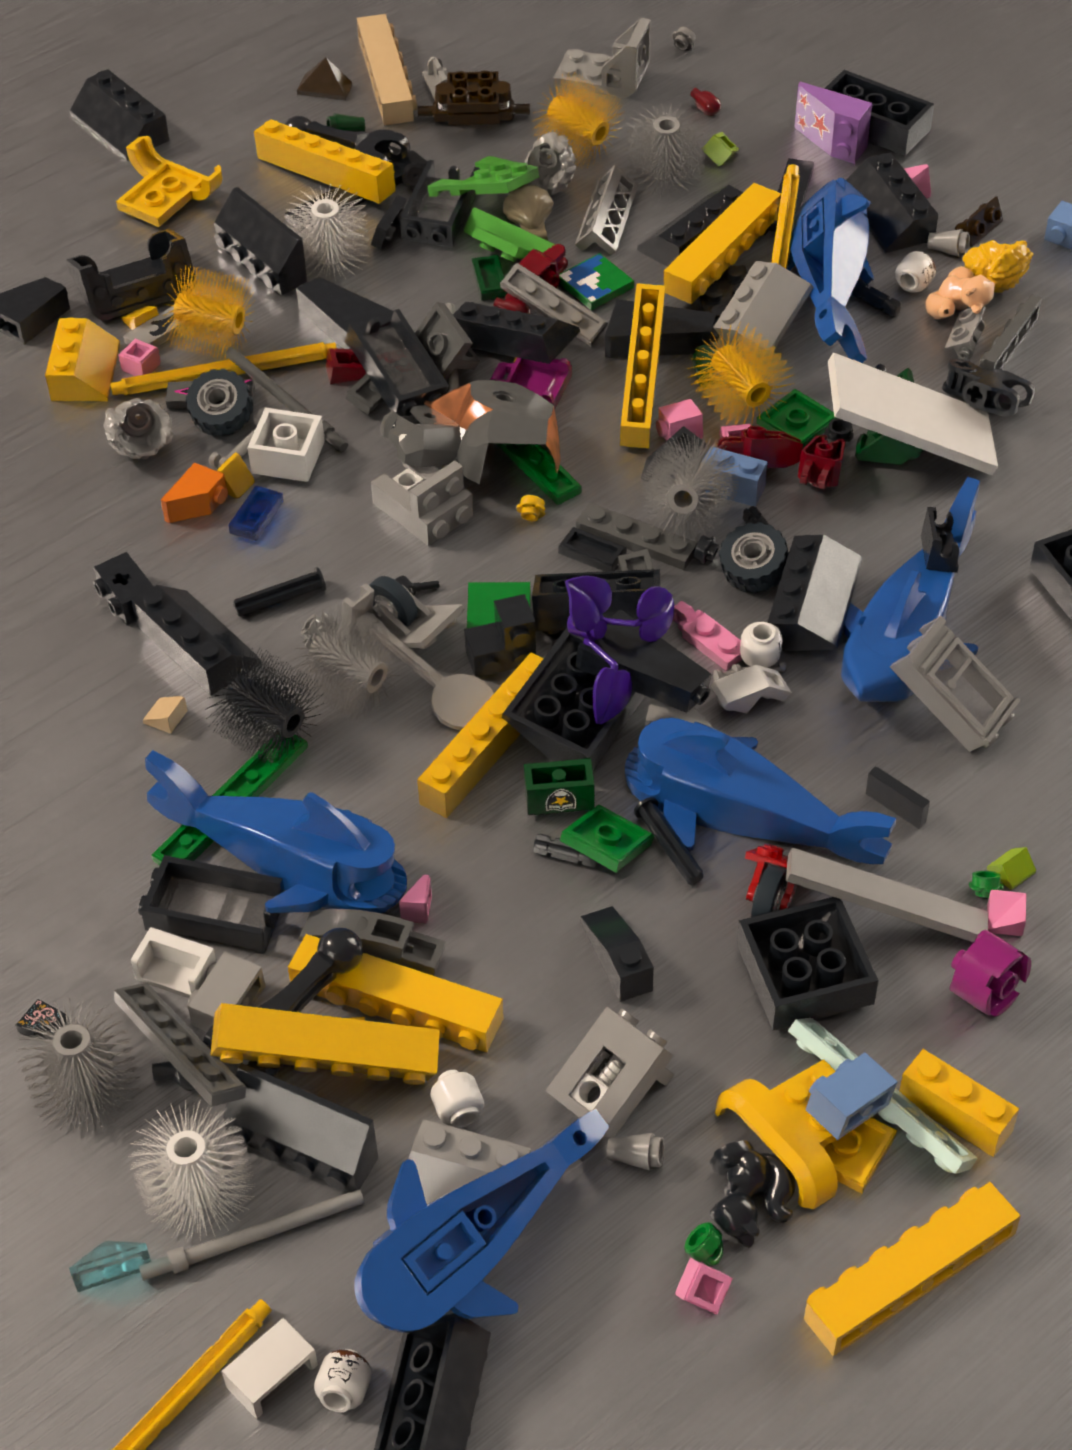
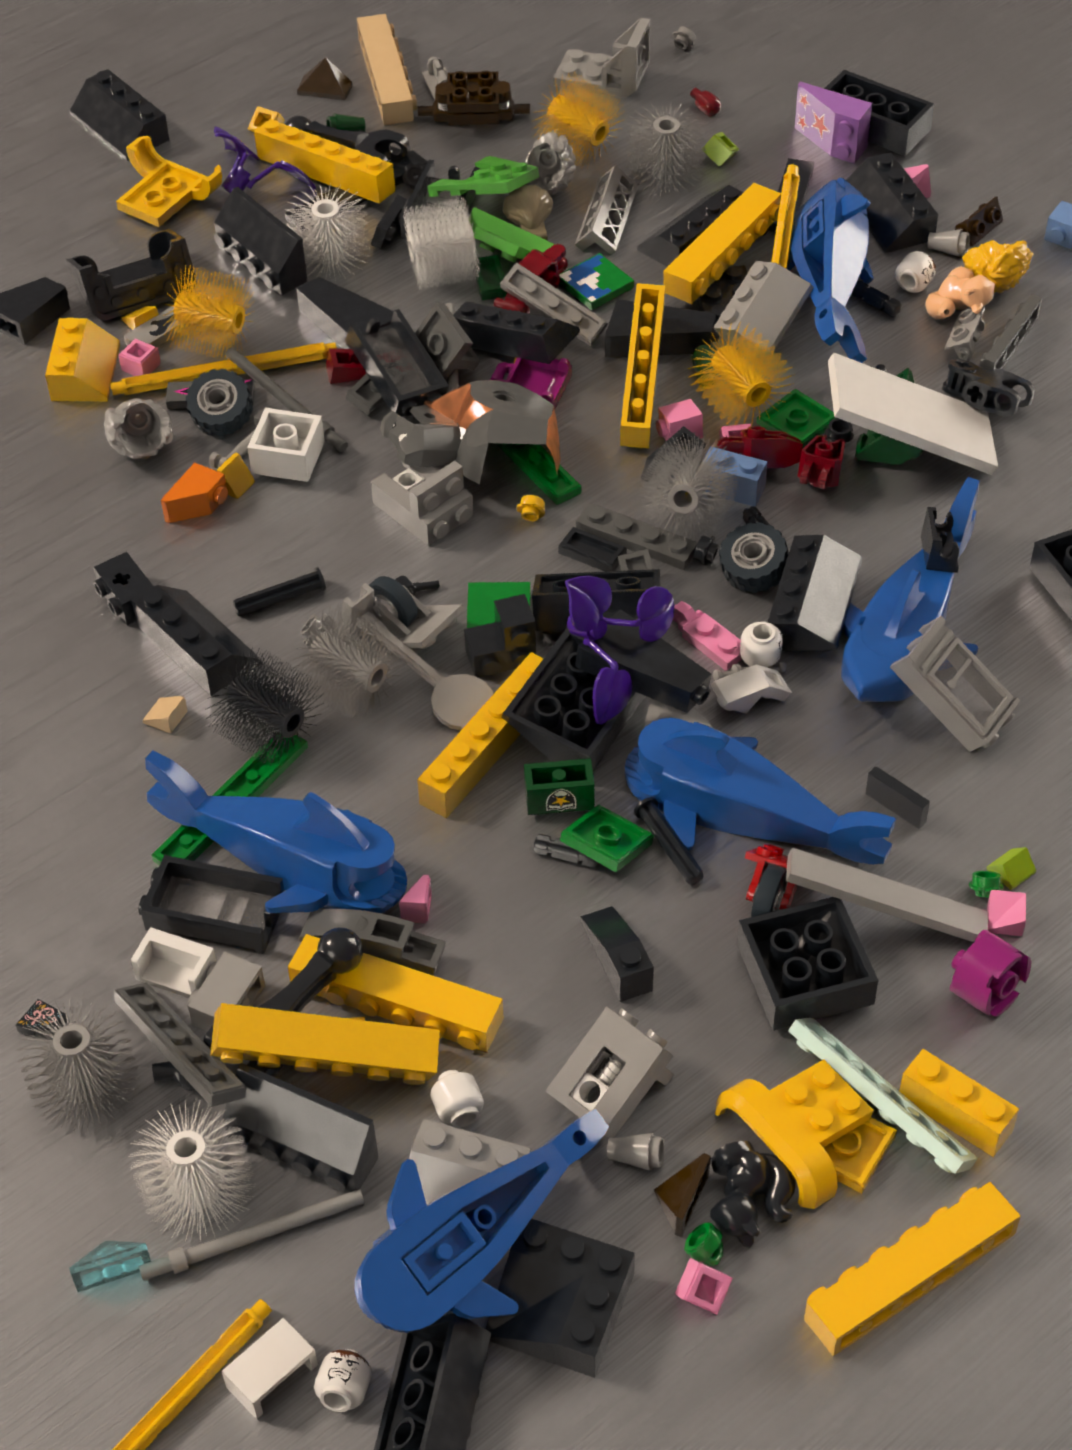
(240, 177): none -> dark purple plant
(256, 513): clear blue plate -> none
(261, 116): none -> yellow slope
(441, 244): none -> white piece
(565, 1295): none -> black slope
(682, 1191): none -> dark brown slope
(850, 1095): medium blue brick -> none

